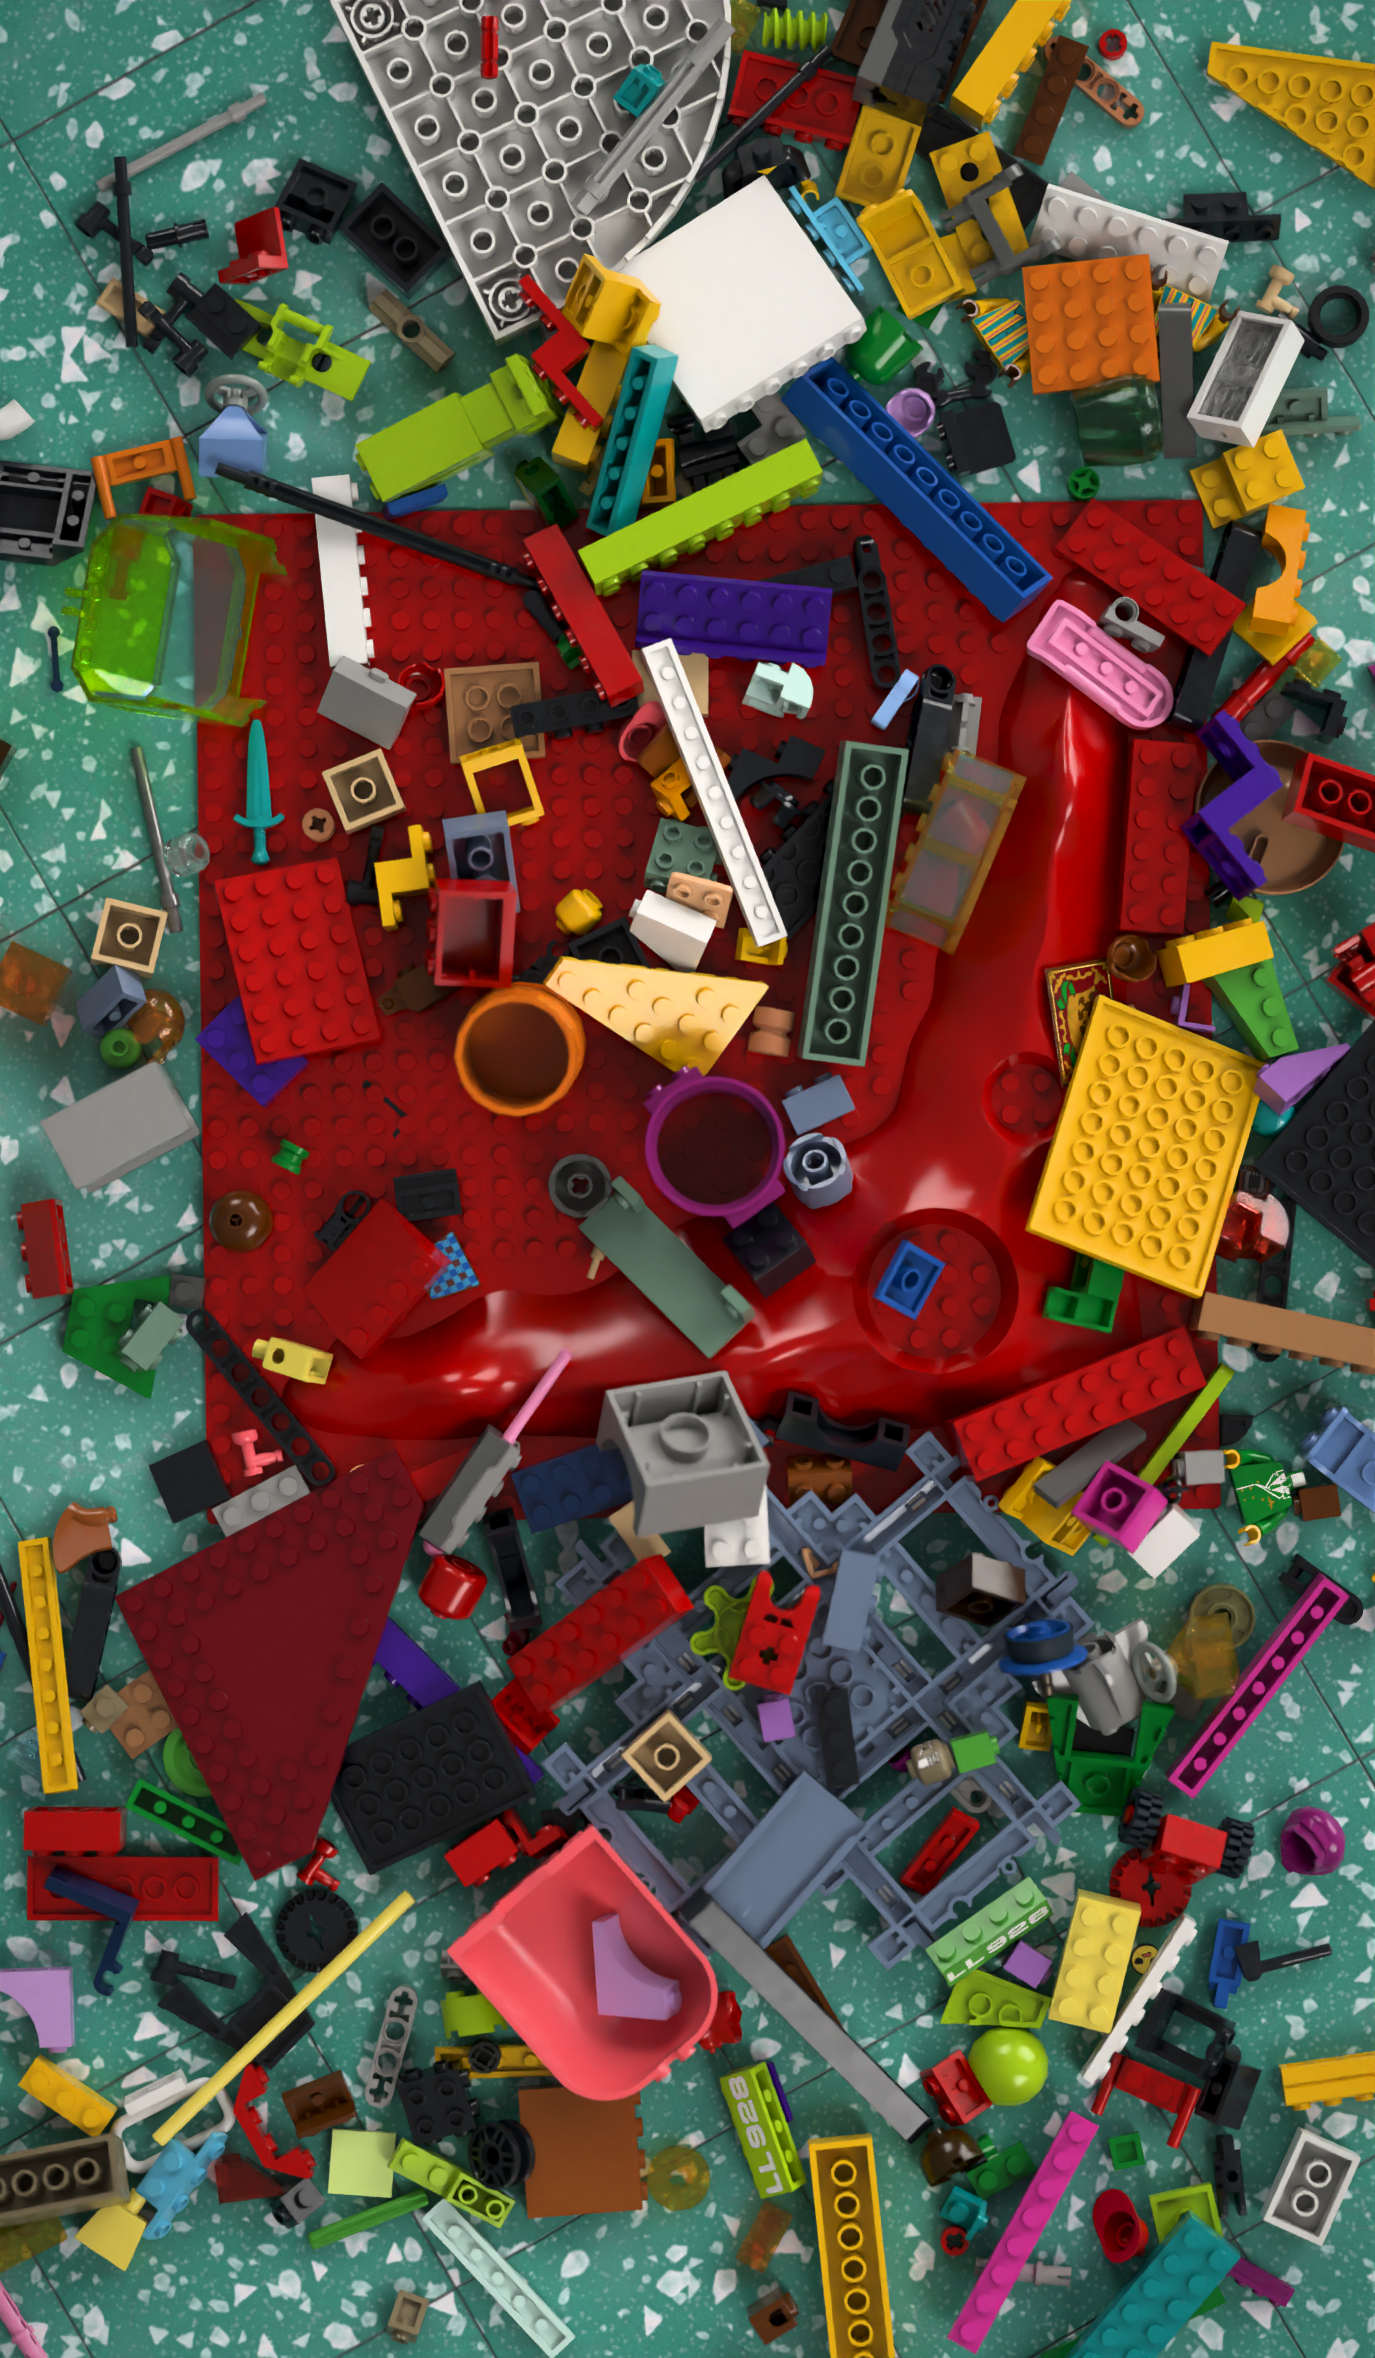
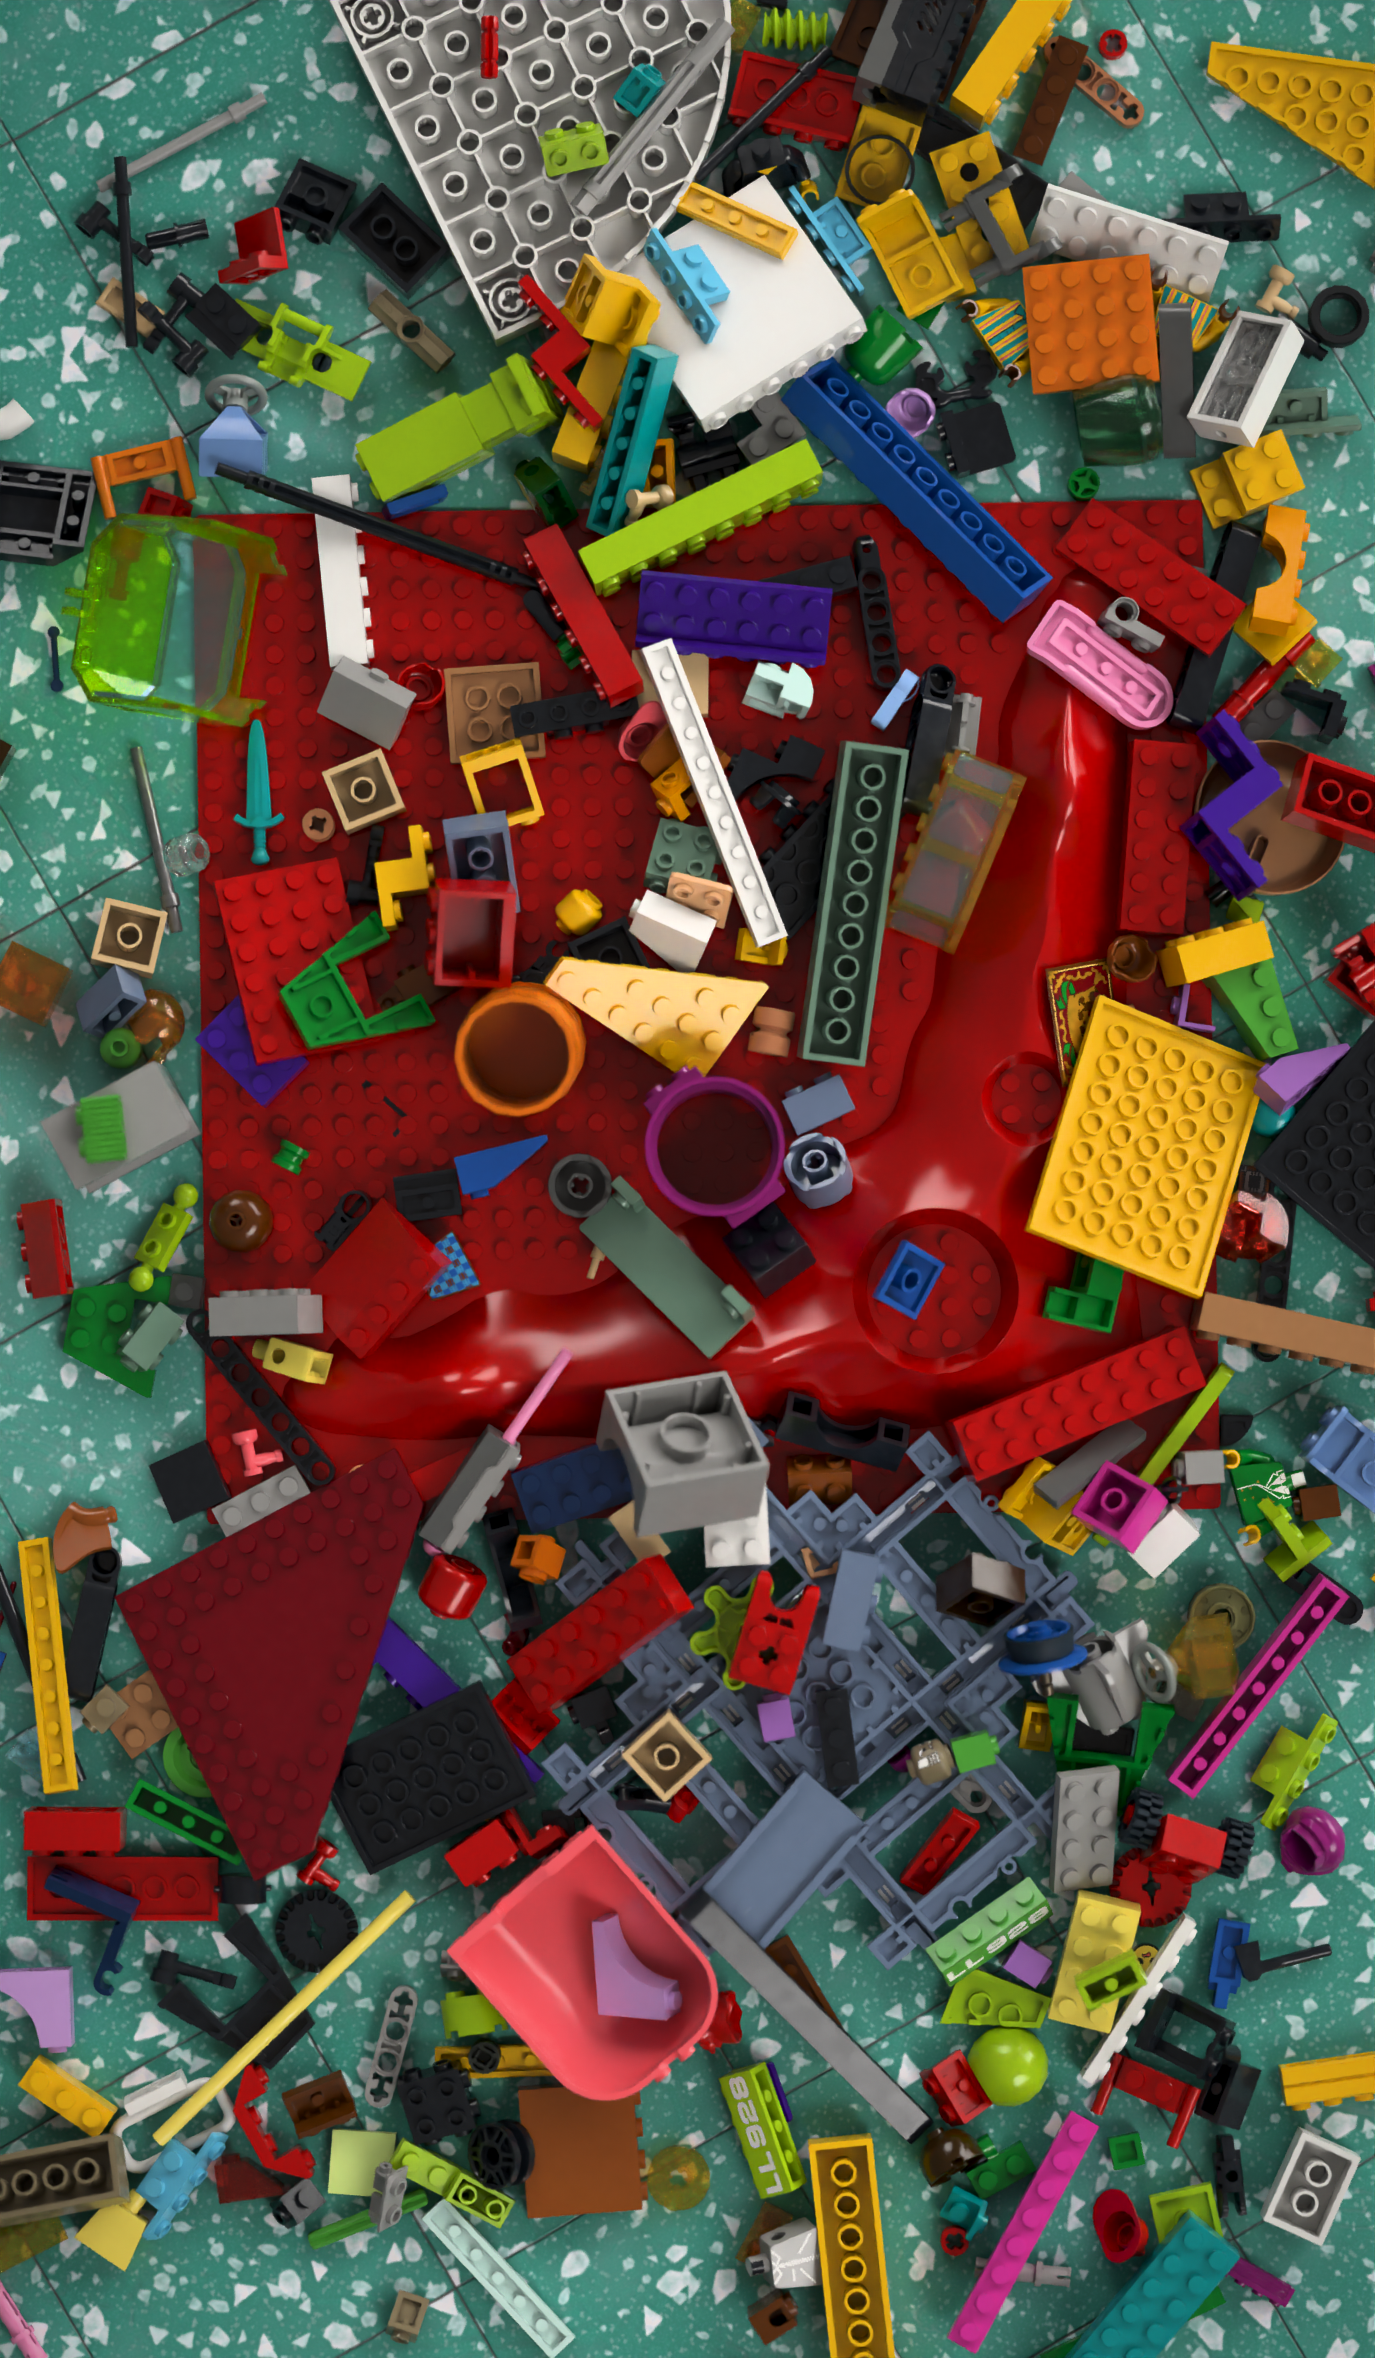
(102, 1129): none -> bright green brick
(163, 1237): none -> lime plate
(241, 1889): none -> black piece
(265, 1312): none -> light grey brick
(325, 1007): none -> green wing
(386, 2207): none -> light grey hinge
(492, 1166): none -> blue slope
(538, 1558): none -> orange brick
(573, 148): none -> lime bracket
(594, 1709): none -> black brick
(659, 497): none -> tan piece
(690, 281): none -> medium azure bracket
(737, 220): none -> yellow tile
(788, 2256): none -> light grey torso
(847, 174): none -> black tyre
(1084, 1828): none -> light grey plate
(1110, 1980): none -> lime brick
(1288, 1765): none -> lime bracket
(1297, 1545): none -> lime bracket

